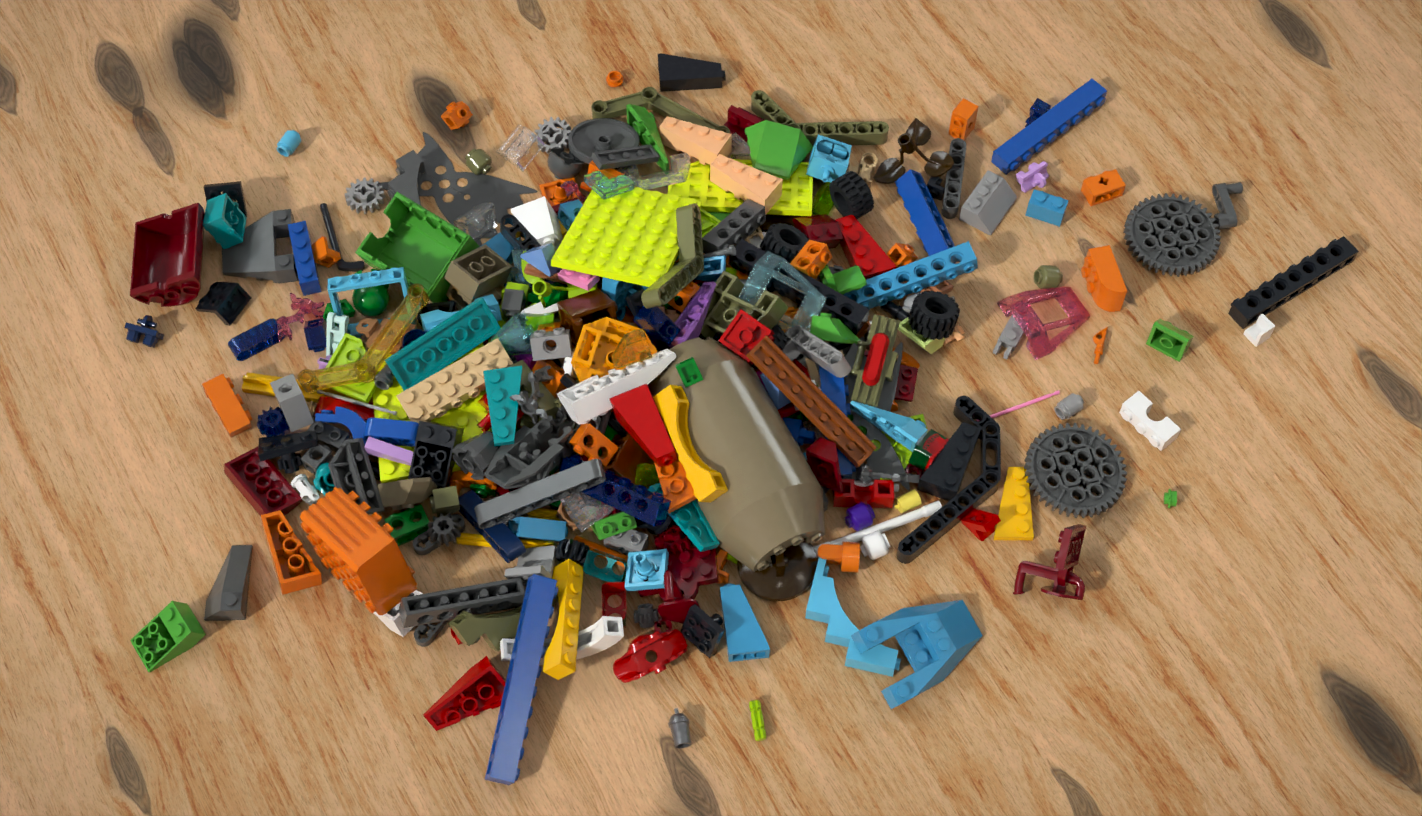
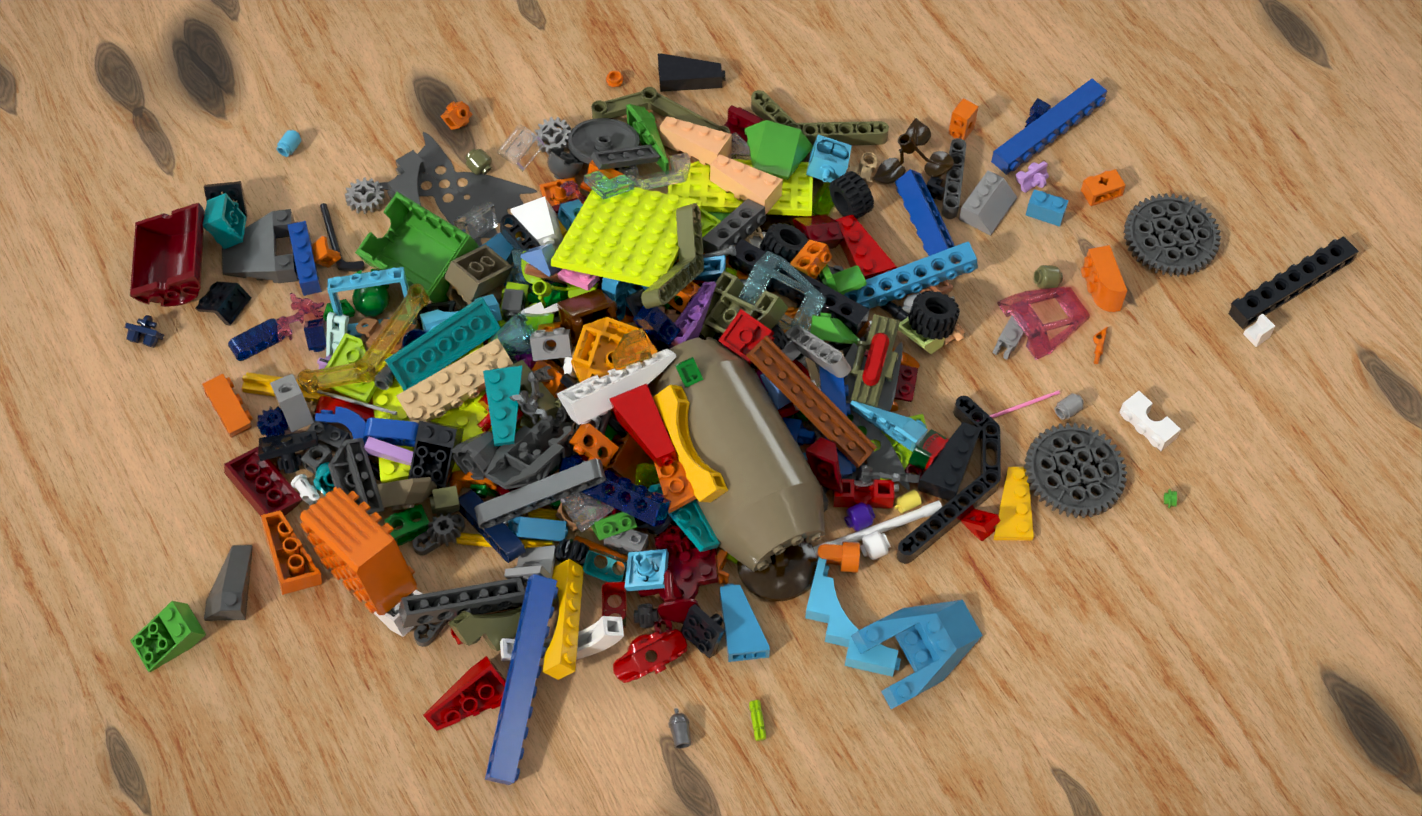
(902, 254): orange brick -> none
(1065, 559): dark red plate -> none
(1169, 339): bright green slope -> none
(1227, 216): dark grey beam -> none

